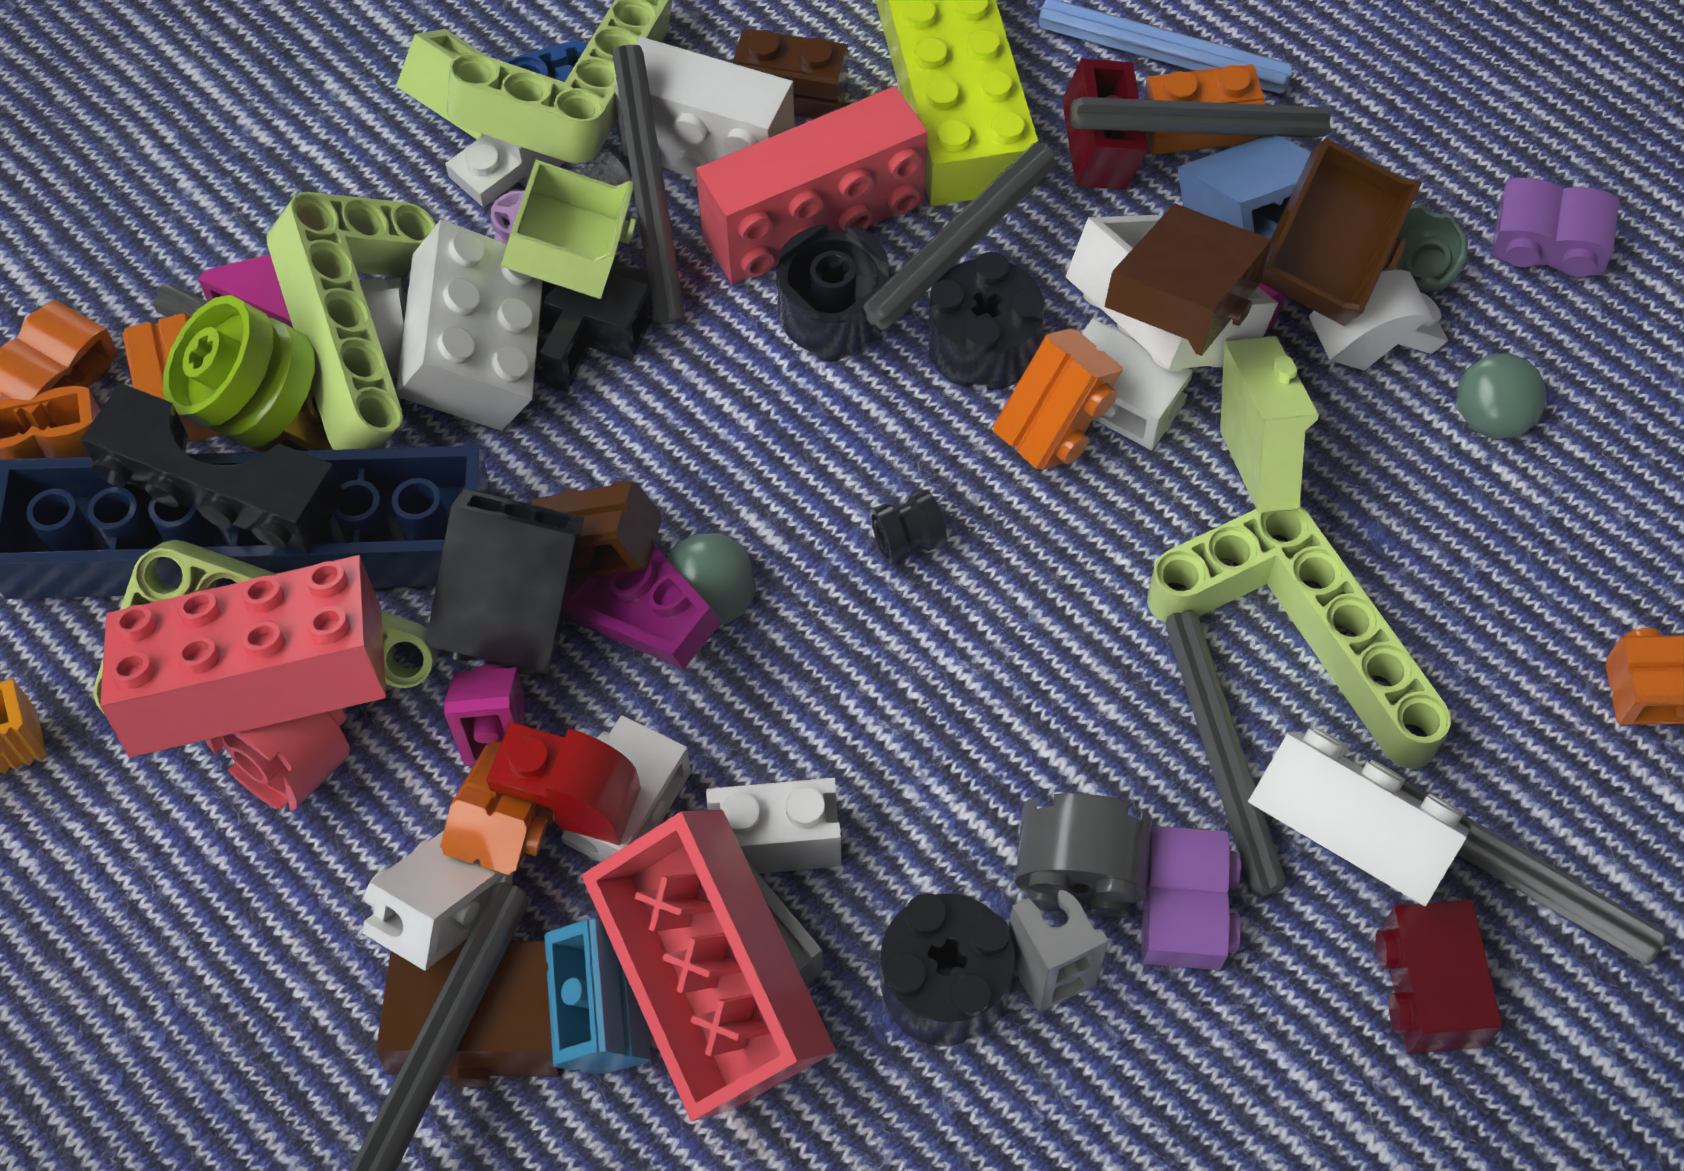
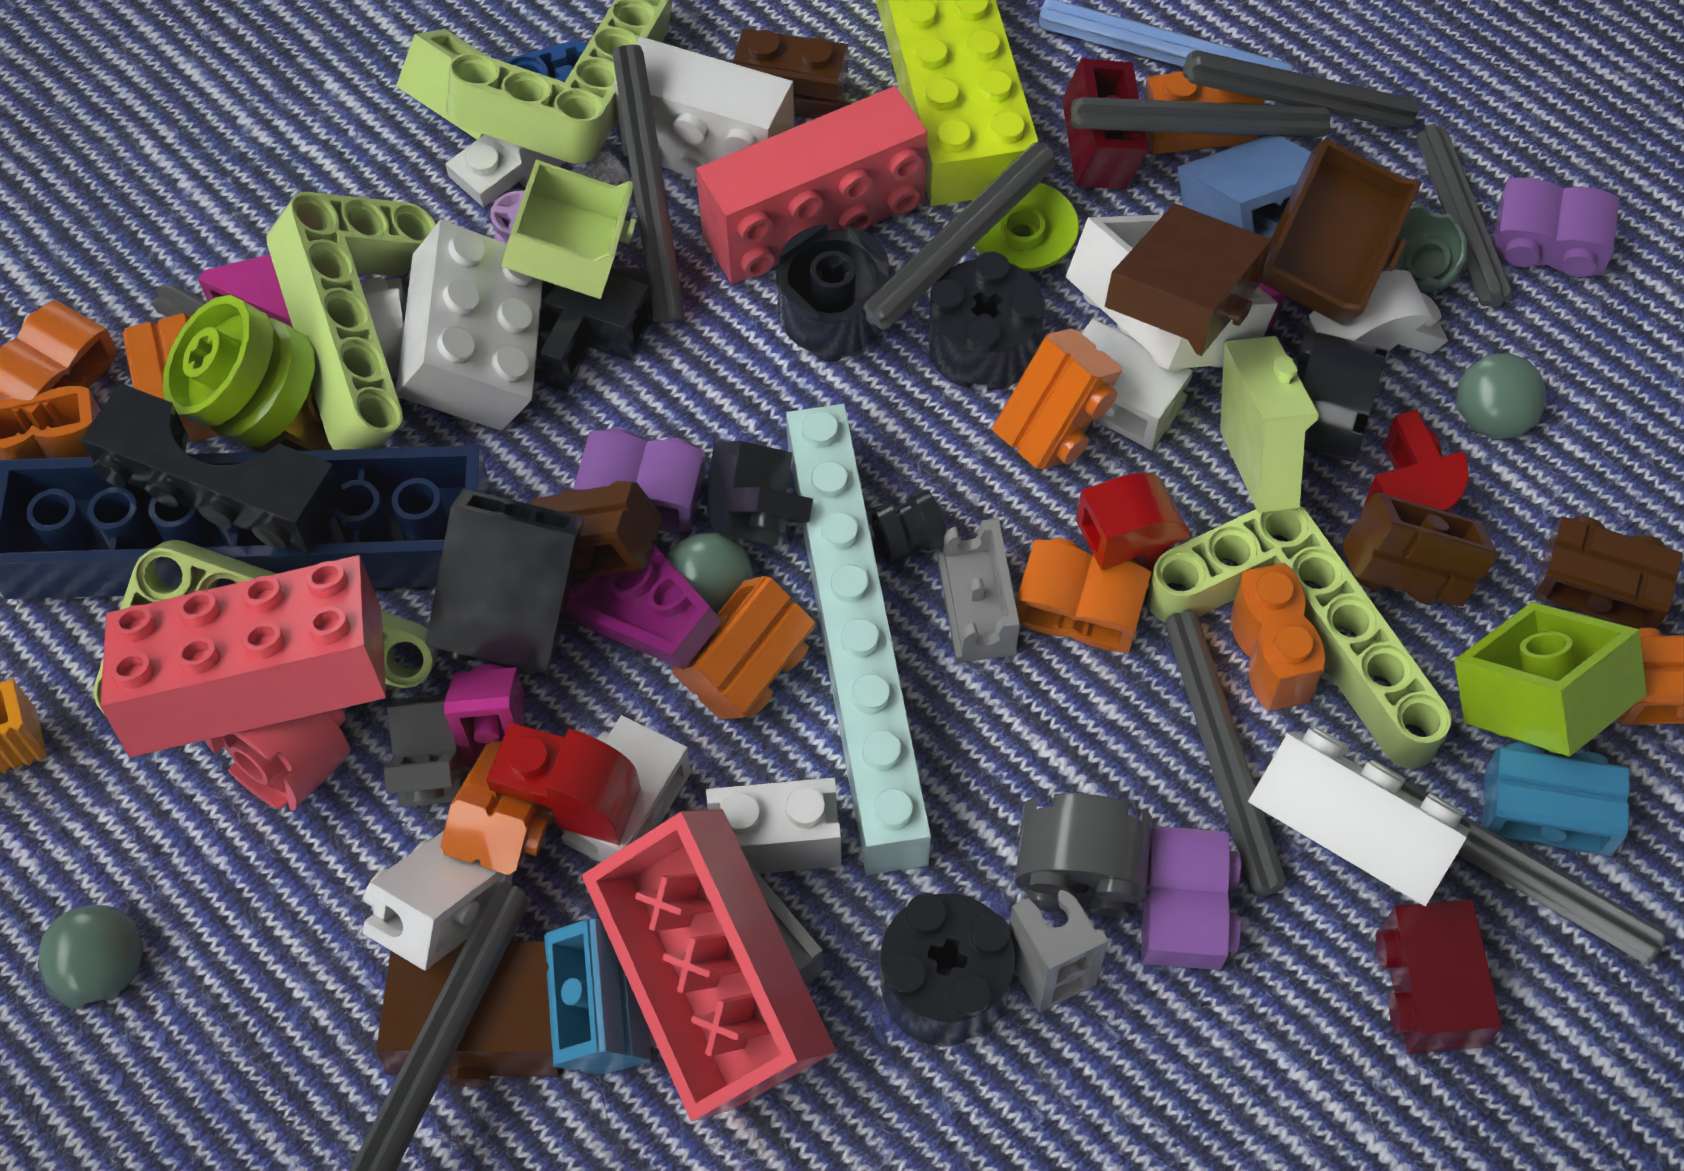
(89, 955): none -> sand green hair
(425, 755): none -> dark grey brick
(666, 470): none -> medium lavender brick
(750, 494): none -> black brick
(754, 642): none -> orange brick
(858, 644): none -> light aqua brick
(979, 594): none -> light grey hinge
(1047, 222): none -> lime dish
(1074, 598): none -> orange brick
(1130, 520): none -> red brick
(1277, 637): none -> orange brick
(1299, 89): none -> dark grey axle
(1342, 386): none -> black brick
(1418, 550): none -> reddish brown brick
(1419, 468): none -> red brick
(1458, 200): none -> dark grey axle
(1551, 677): none -> lime brick
(1556, 799): none -> dark azure brick
(1608, 573): none -> reddish brown brick

